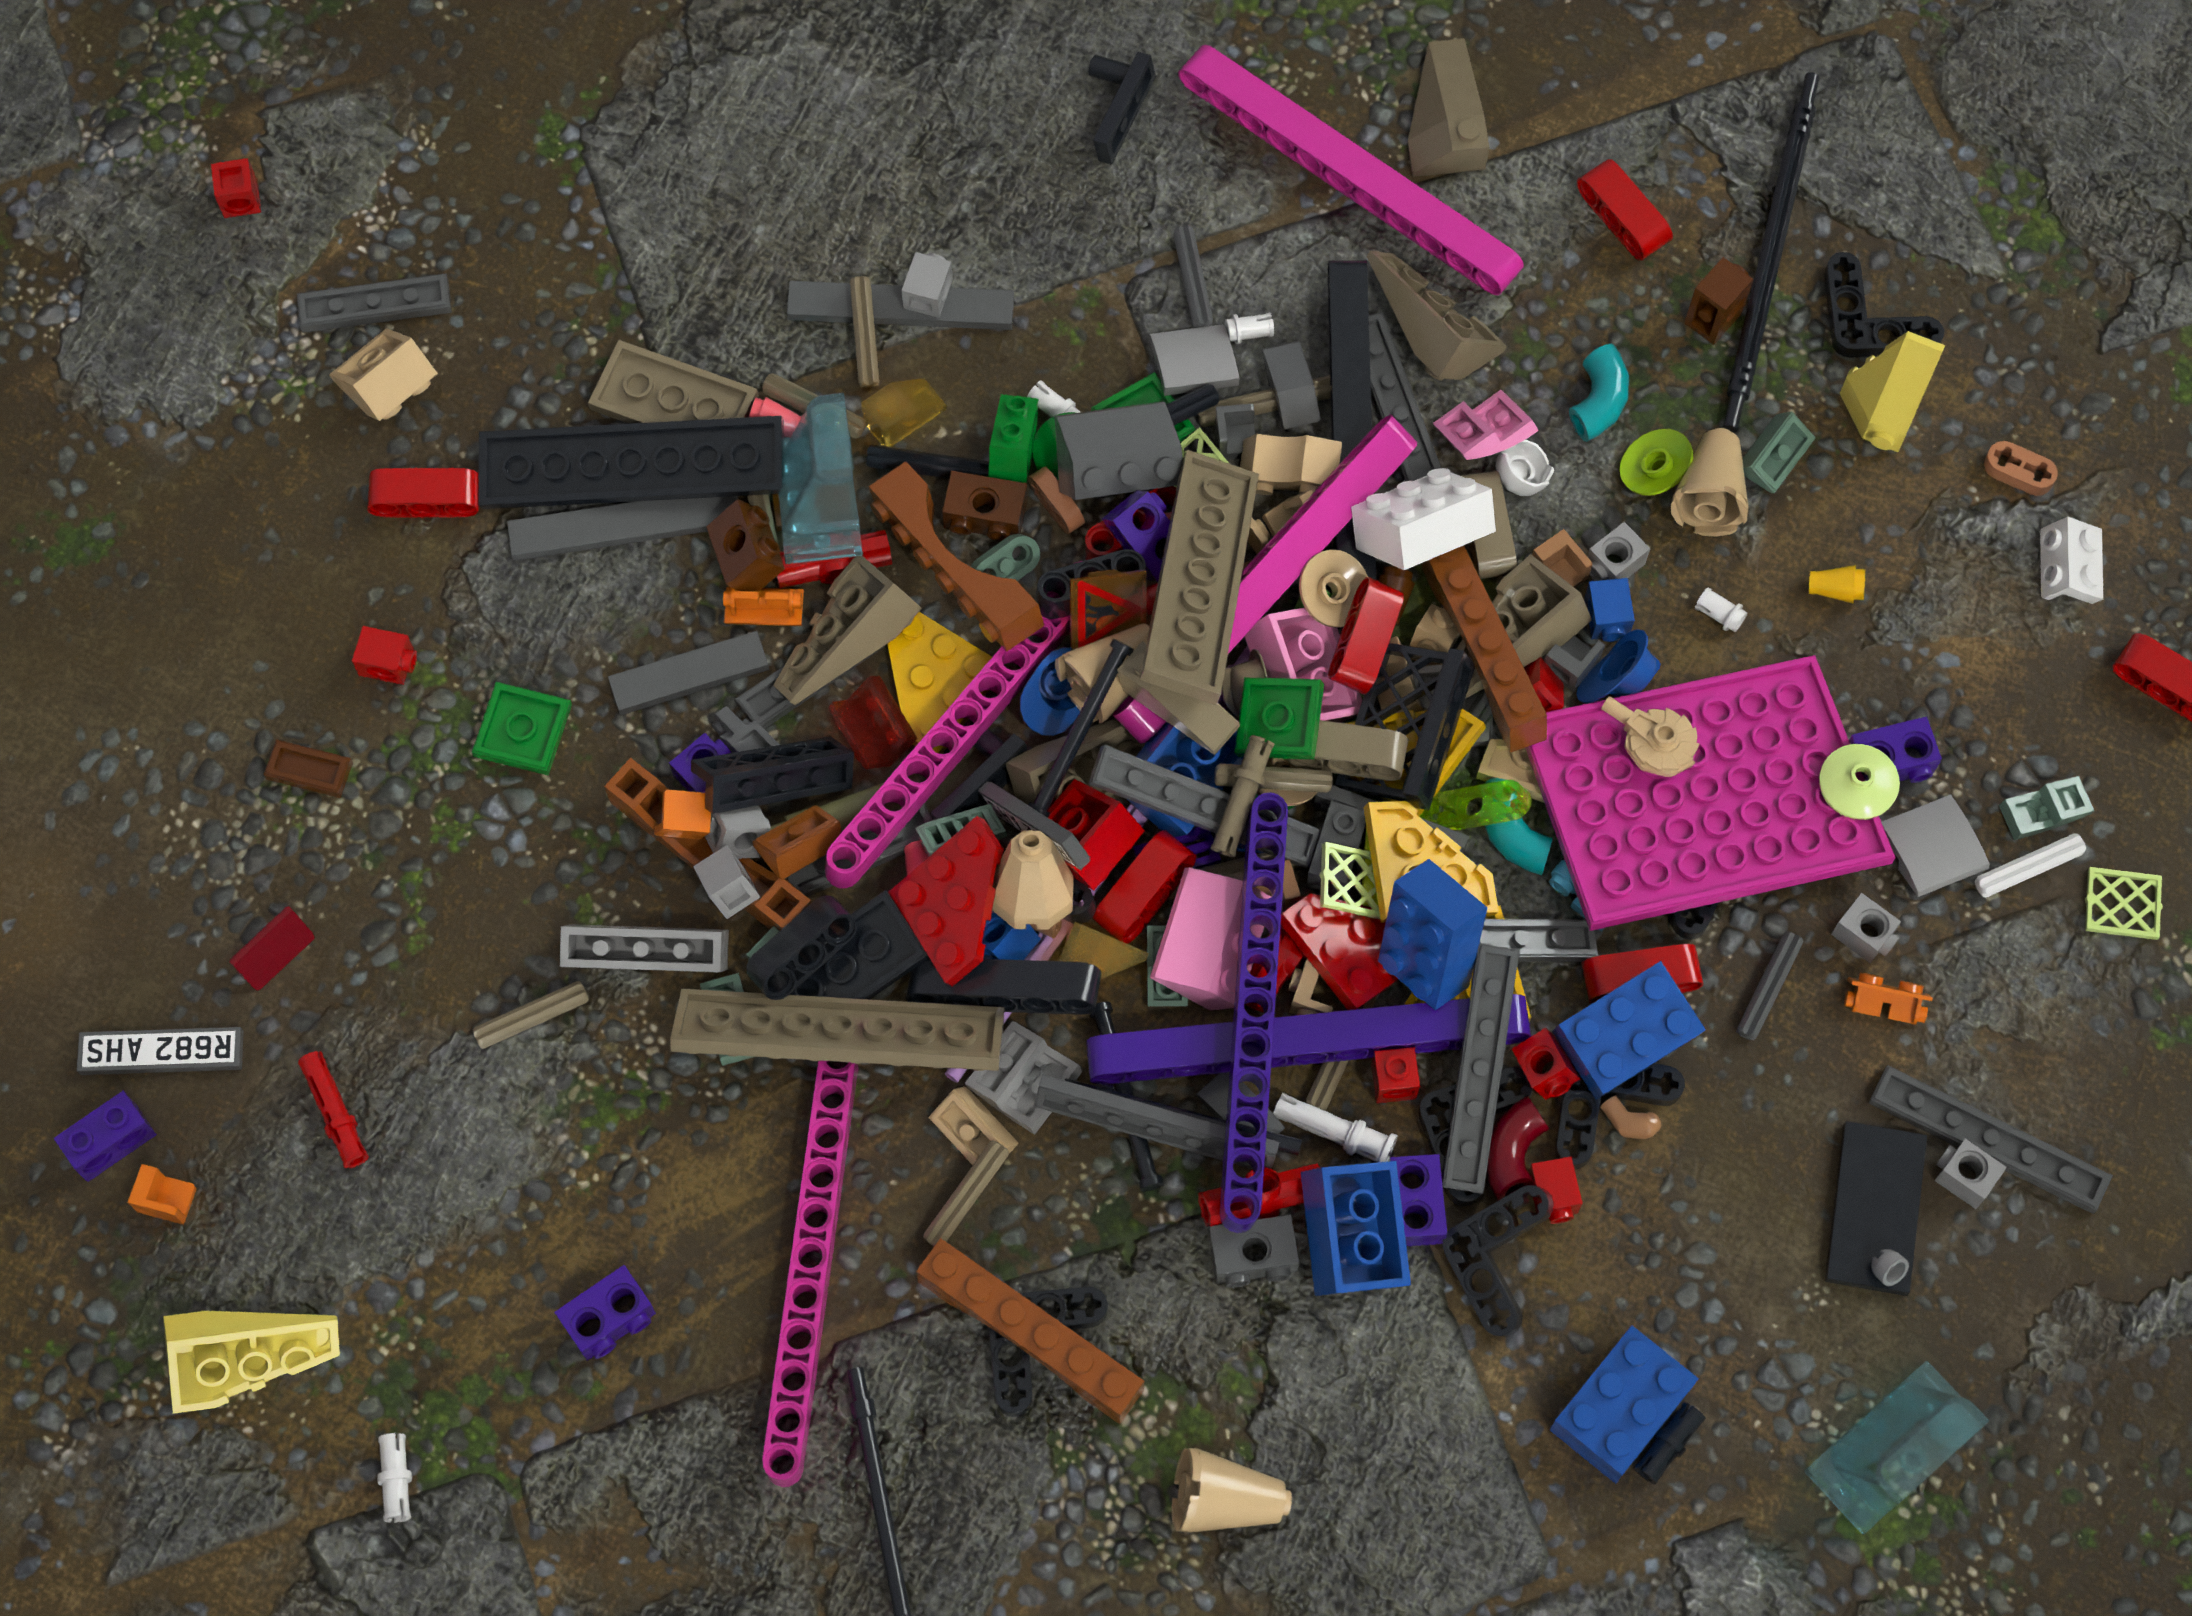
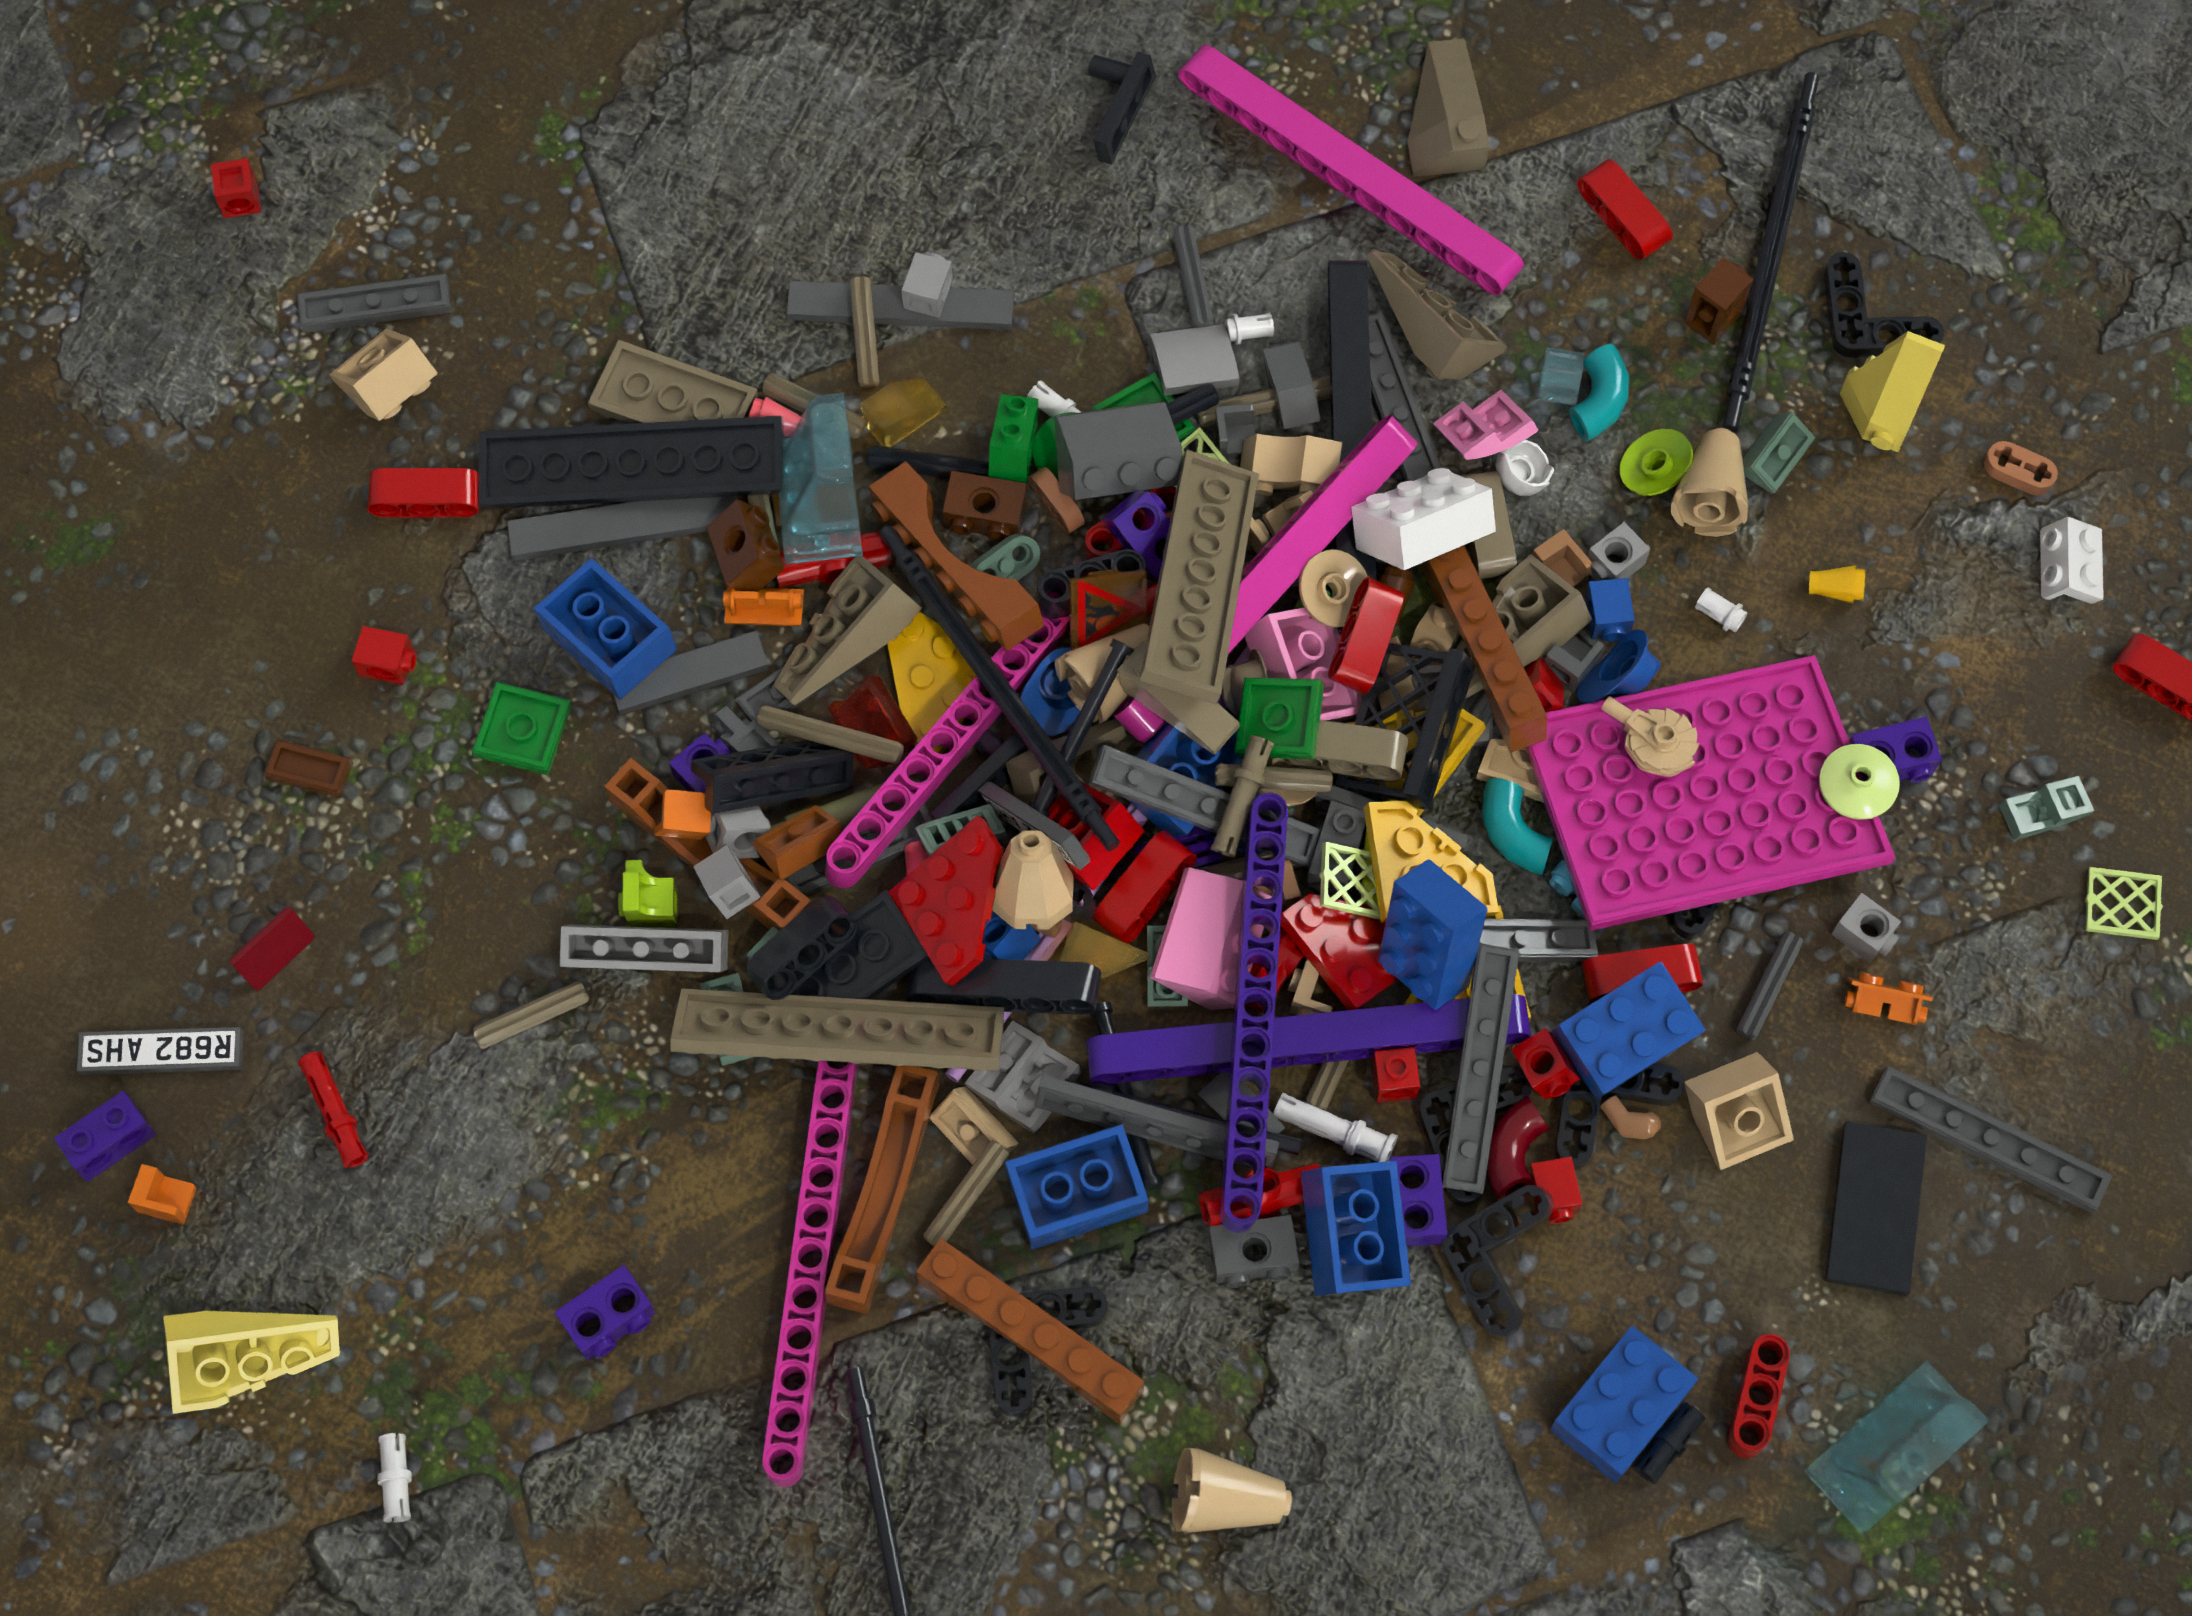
(605, 628): none -> blue brick
(647, 899): none -> lime brick
(830, 734): none -> dark tan axle
(884, 1189): none -> dark orange arch
(1000, 689): none -> black axle
(1077, 1187): none -> blue brick
(1491, 811): clear neon green beam -> none
(1561, 376): none -> clear light blue brick
(1740, 1110): none -> tan slope
(1768, 1378): none -> red beam
(1889, 1267): light grey hinge -> none
(1935, 845): light grey slope -> none
(1969, 1190): light grey brick -> none
(2030, 865): white axle -> none

